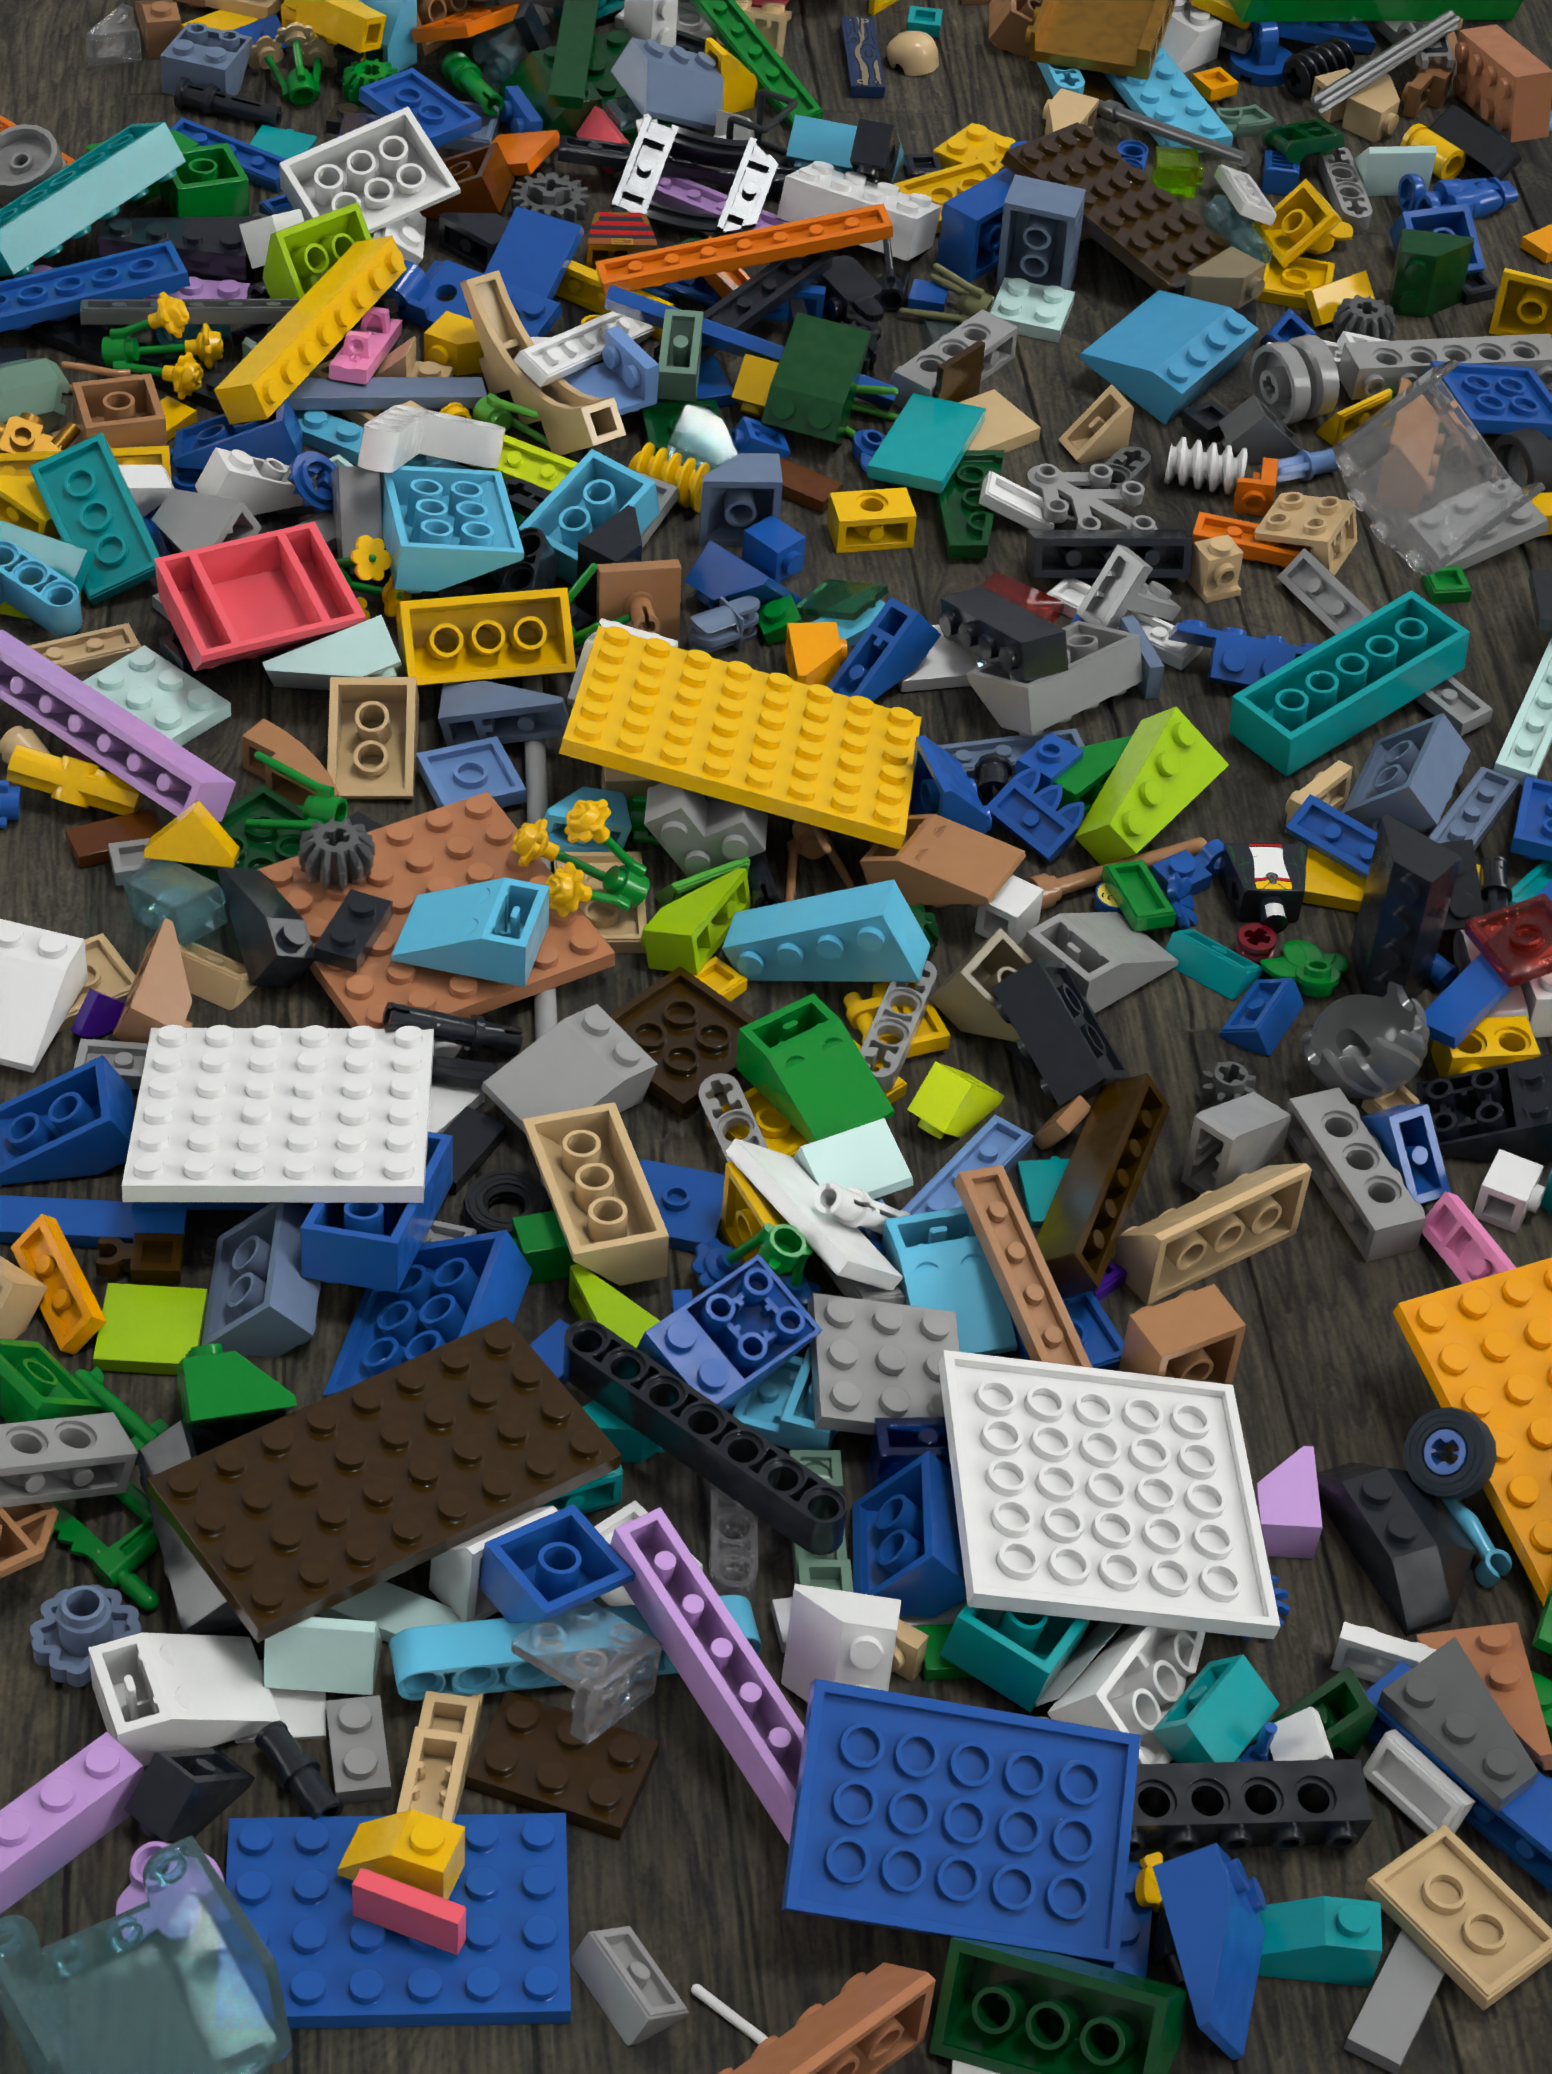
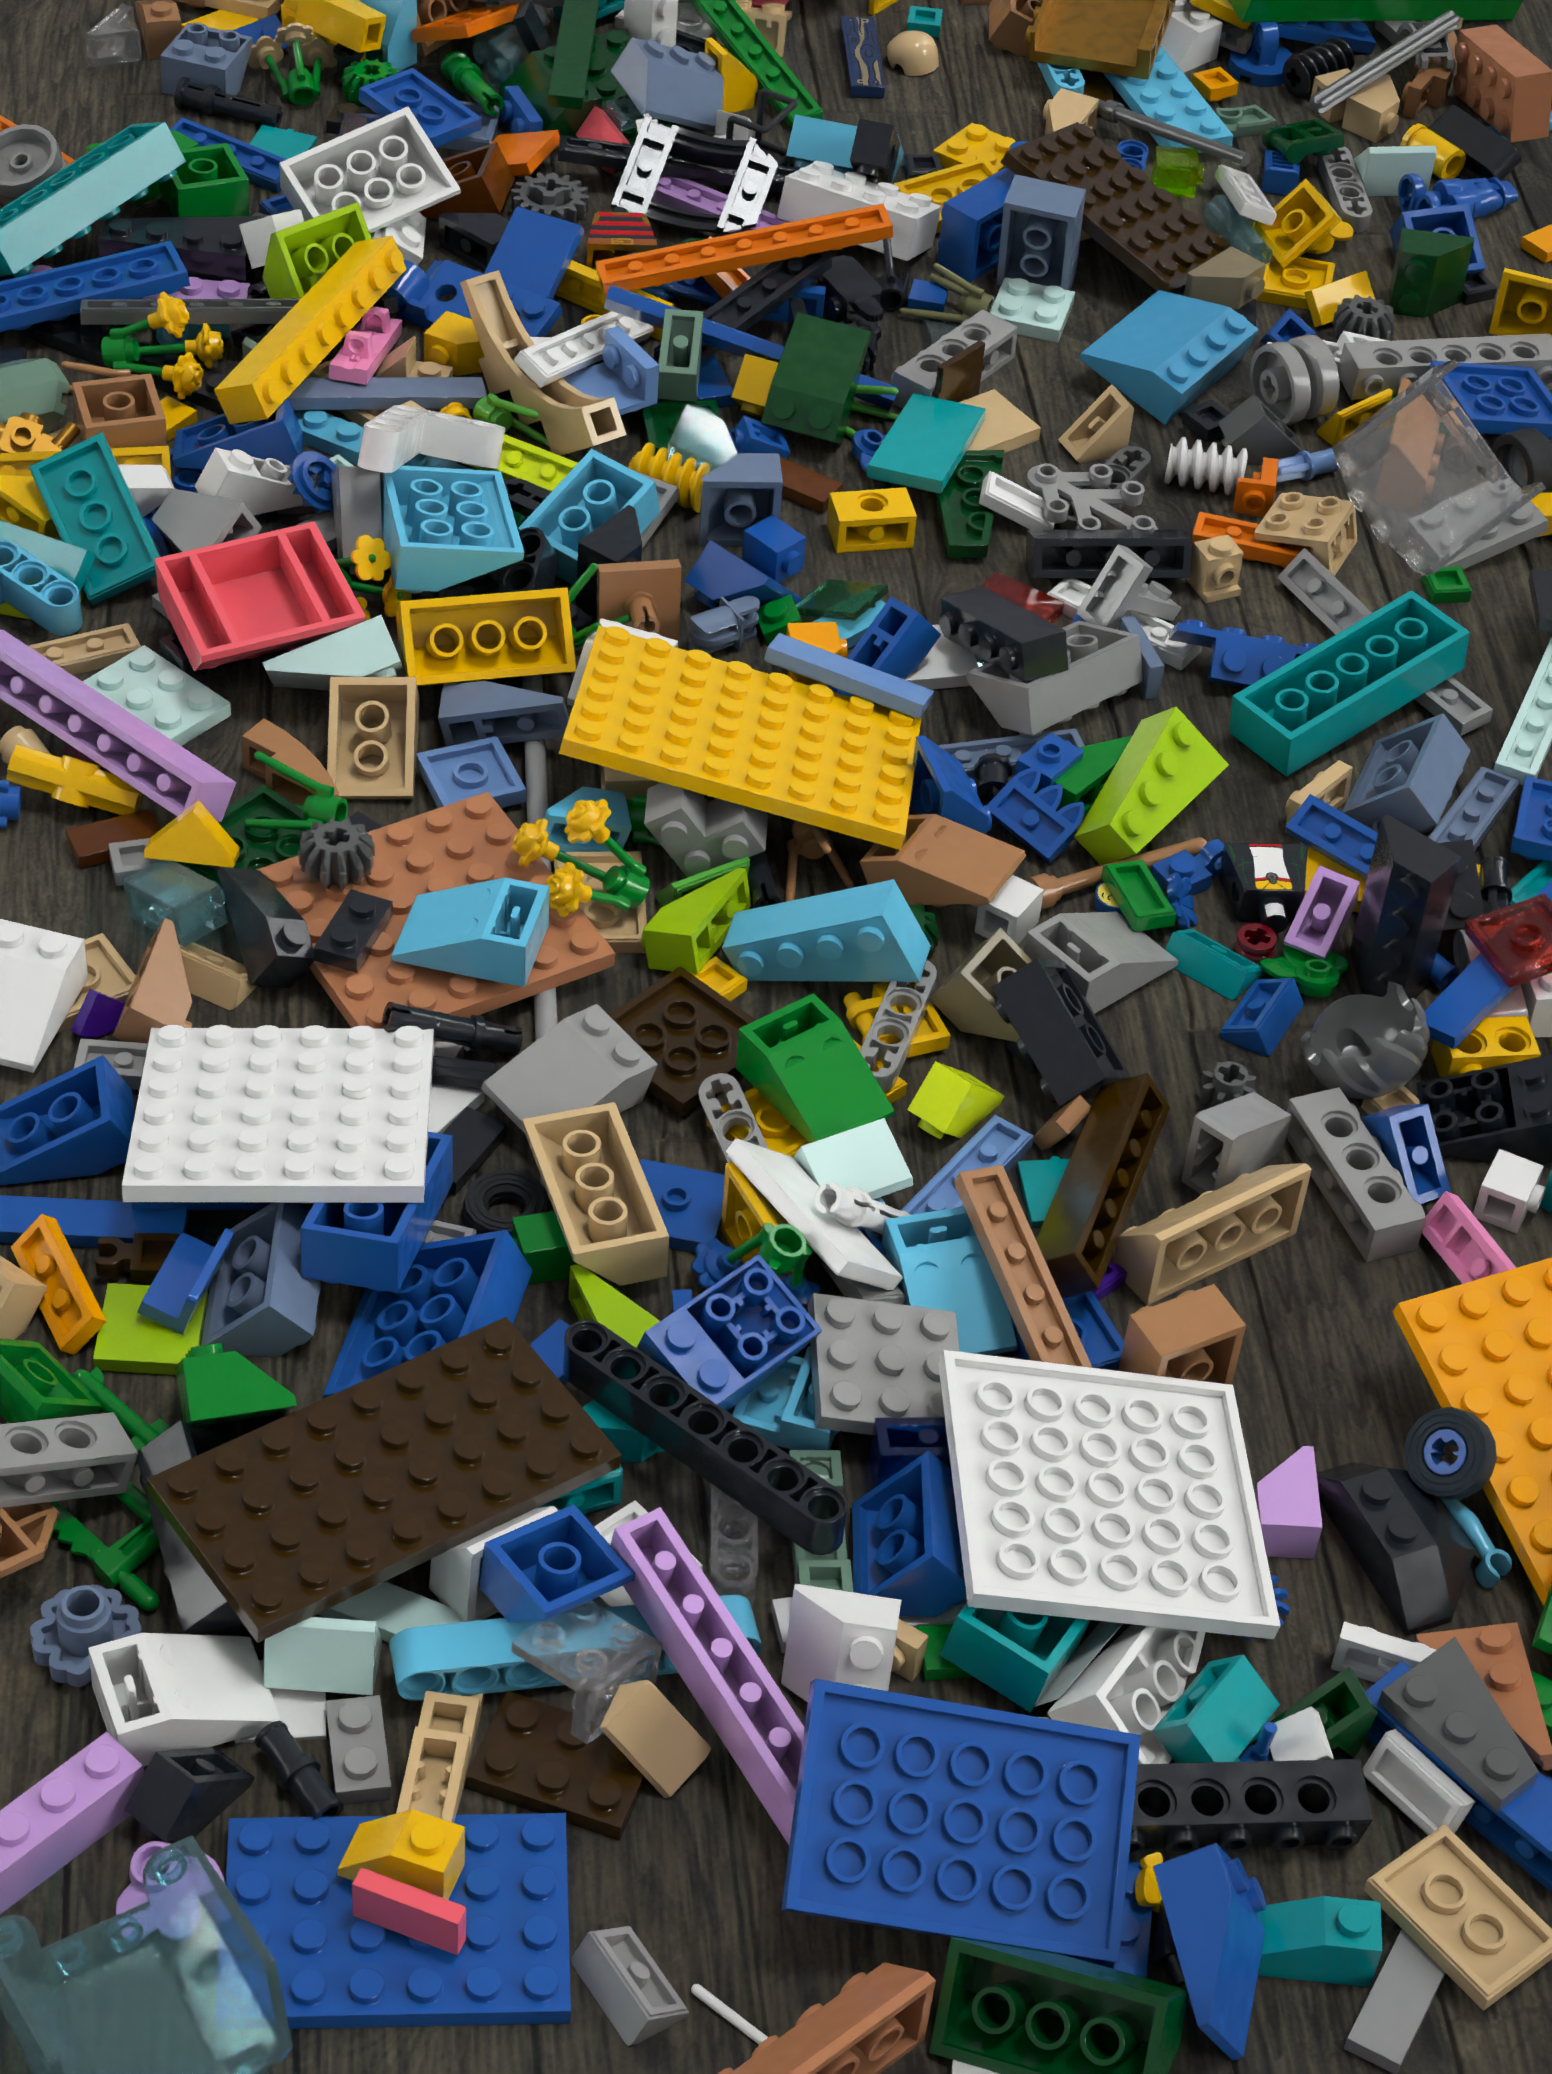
(183, 1280): none -> blue panel
(654, 1736): none -> tan slope
(848, 675): none -> medium blue tile
(1323, 913): none -> lavender slope

